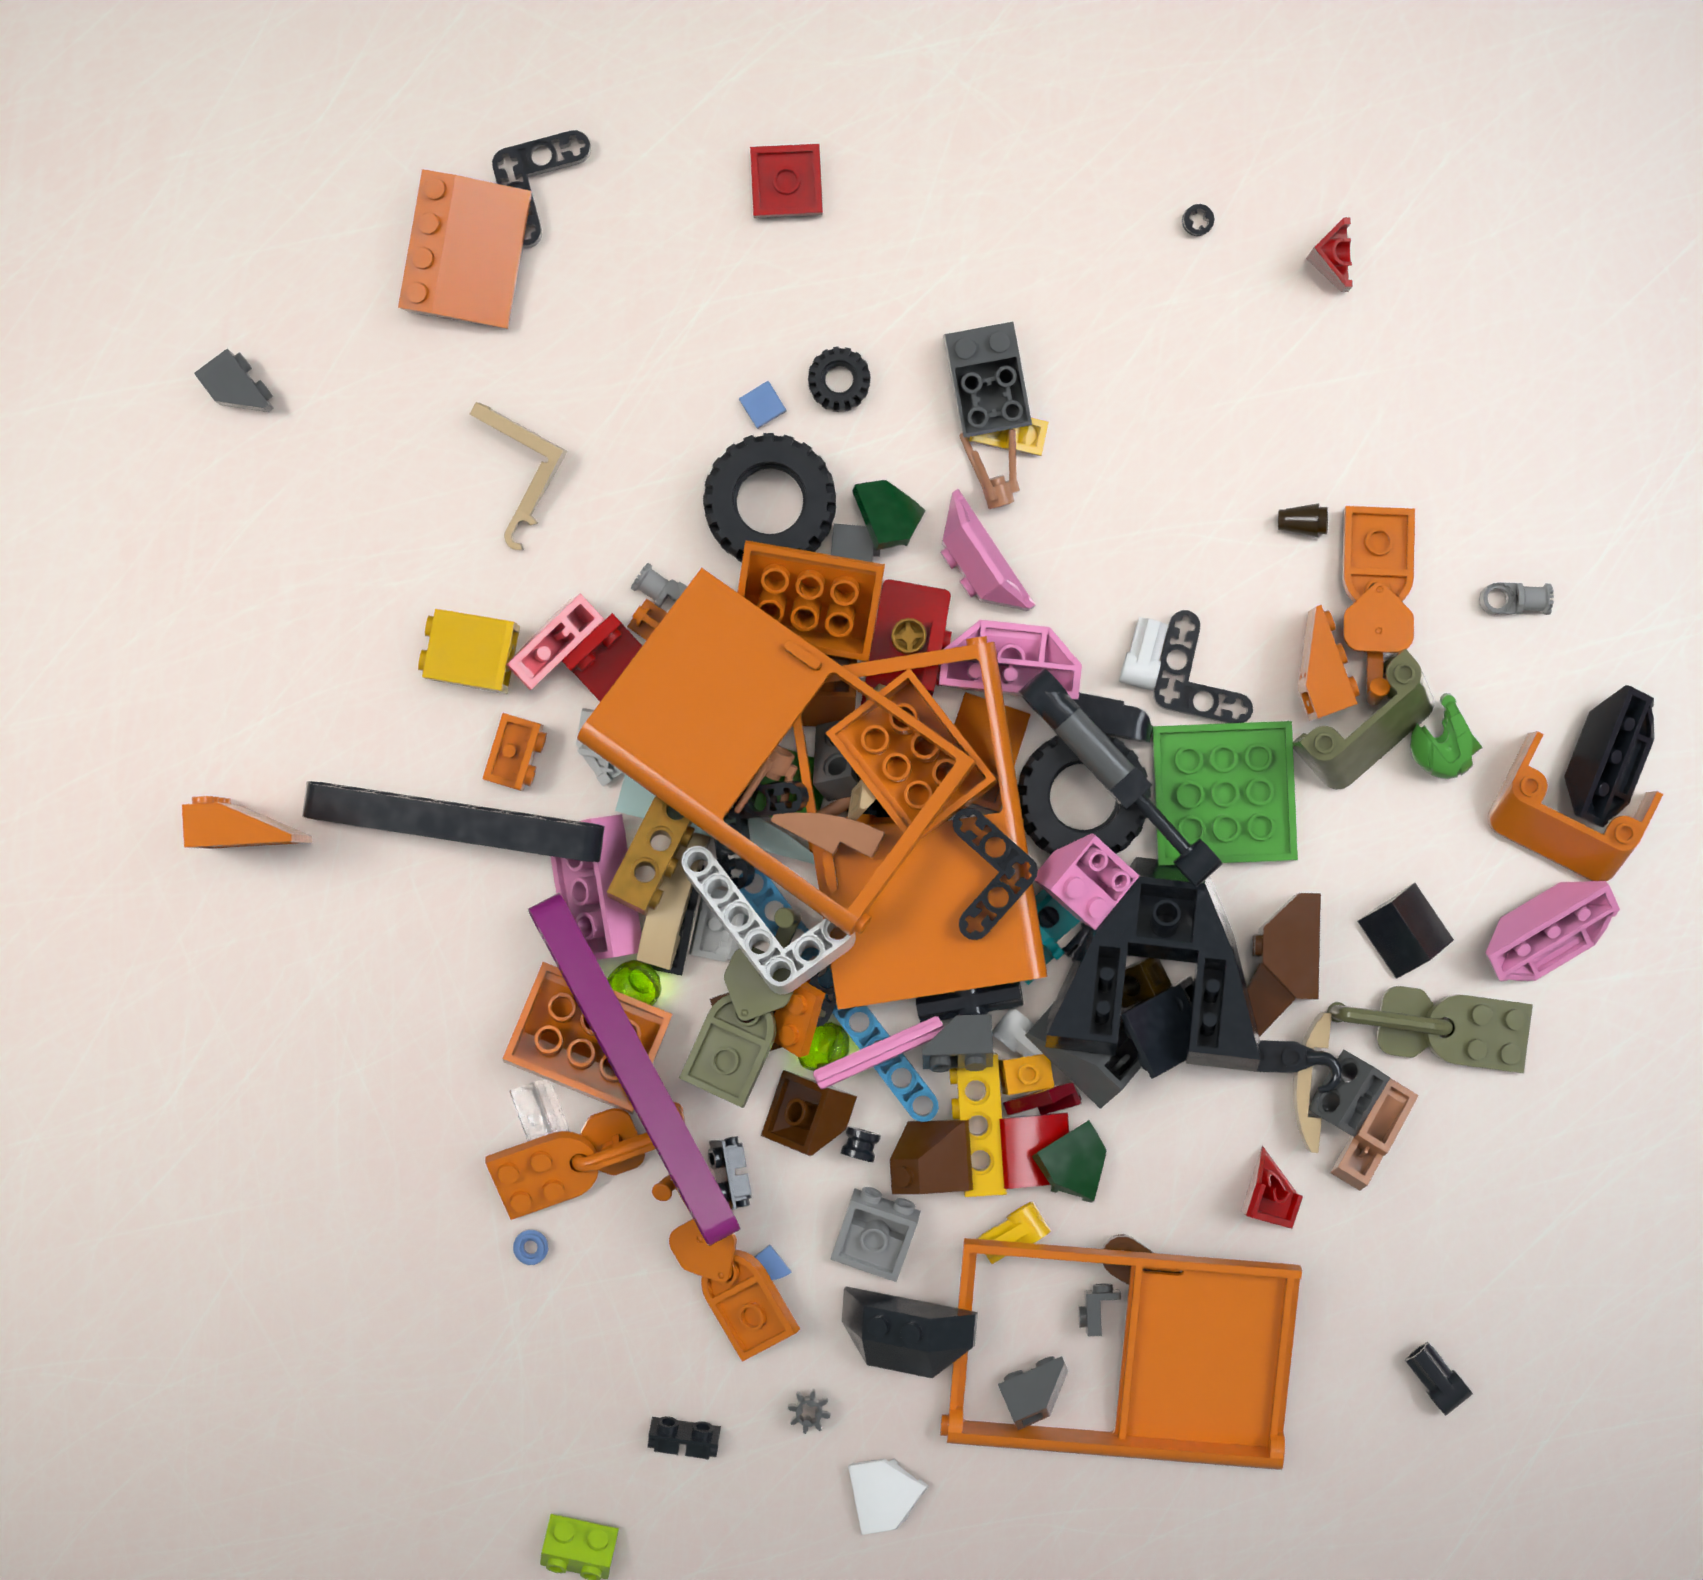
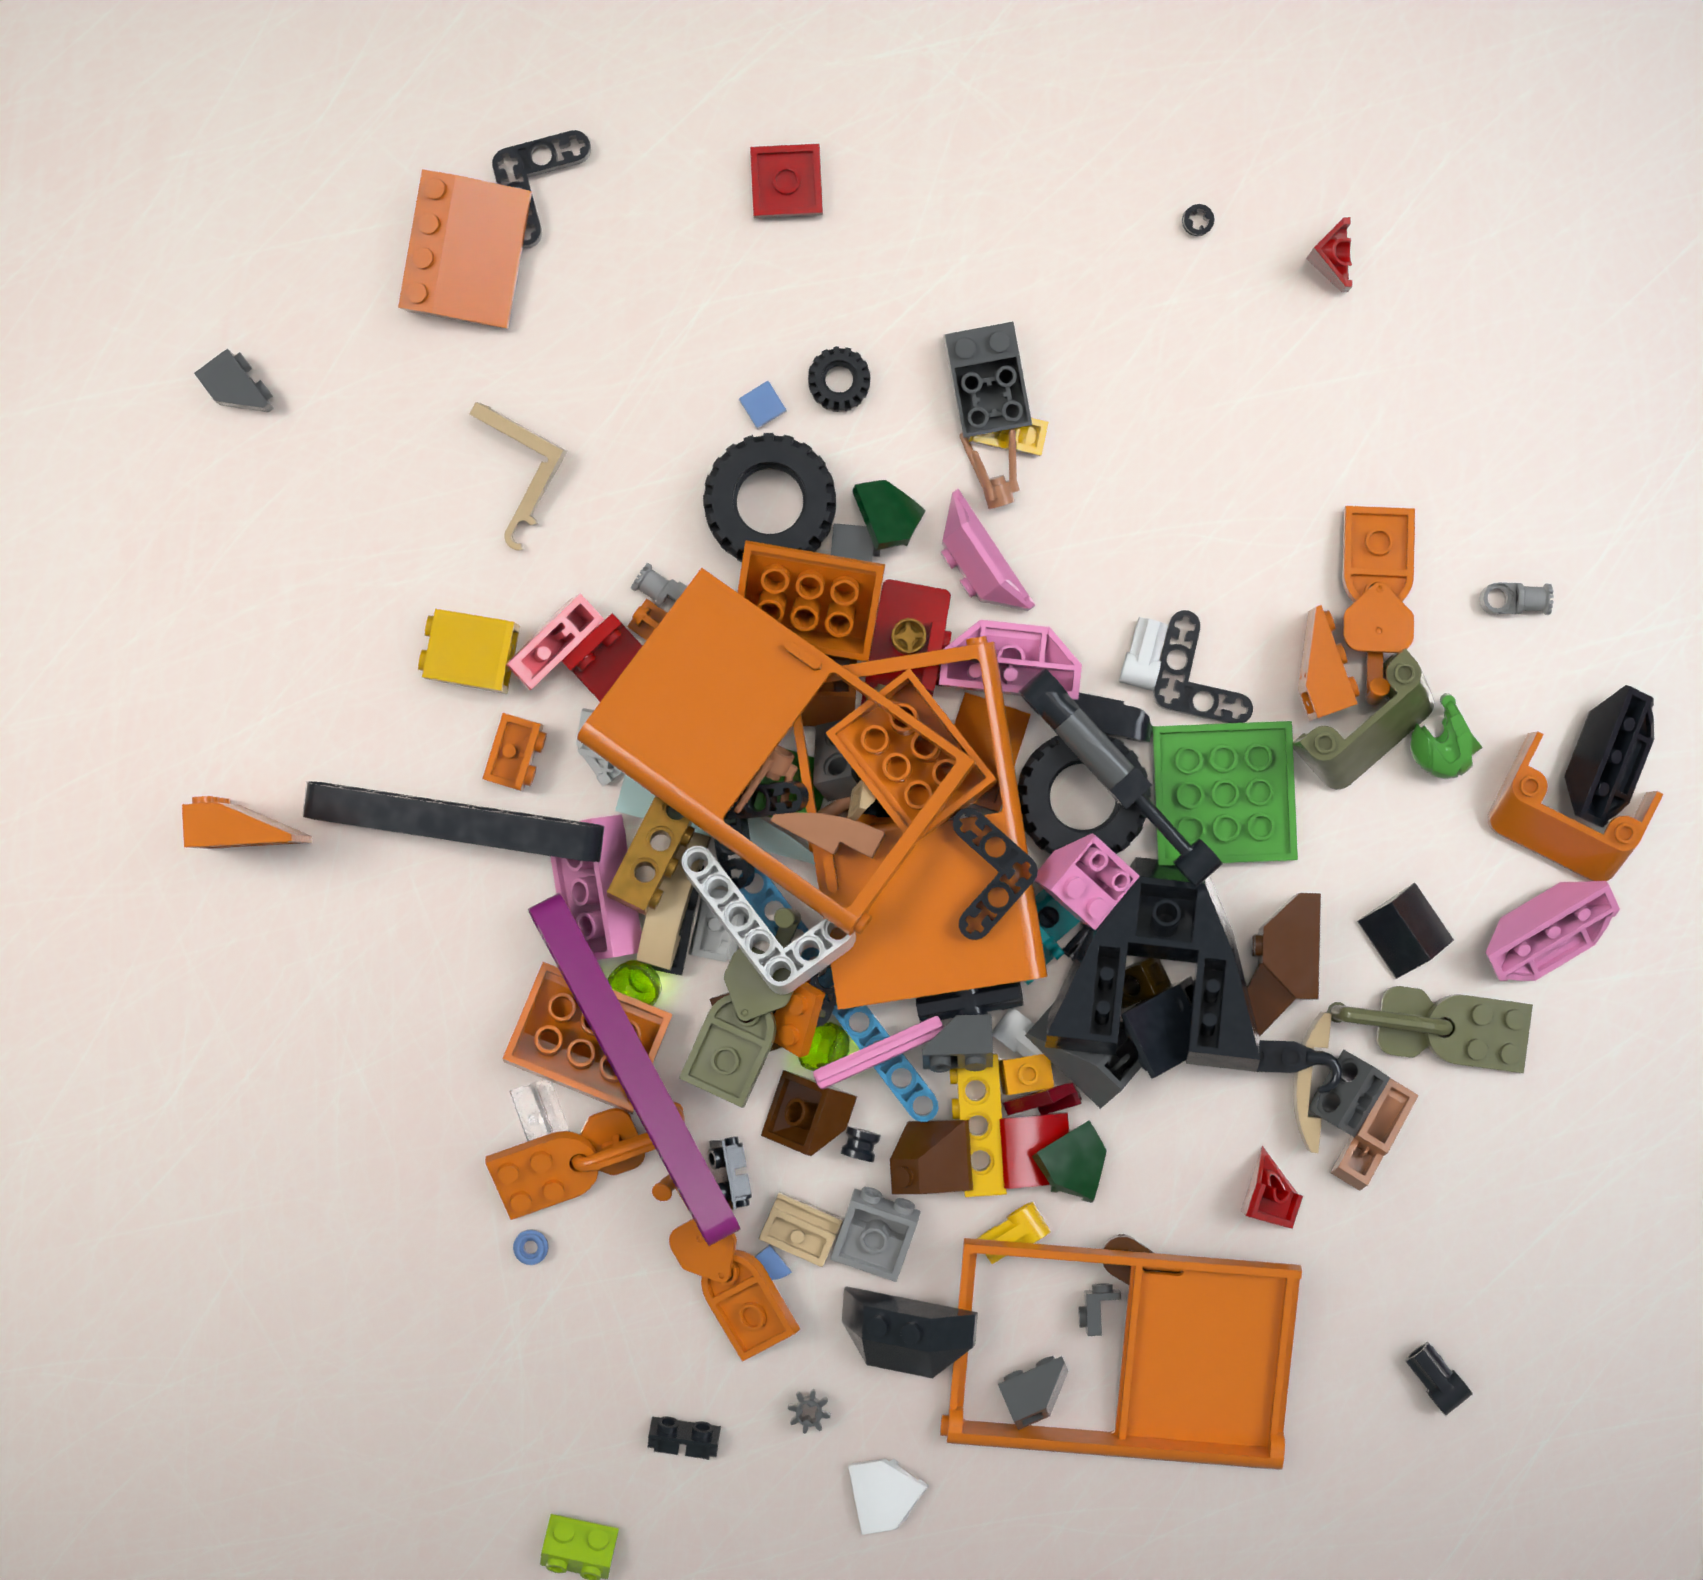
(800, 1229): none -> tan plate
(1304, 520): dark brown cone -> none

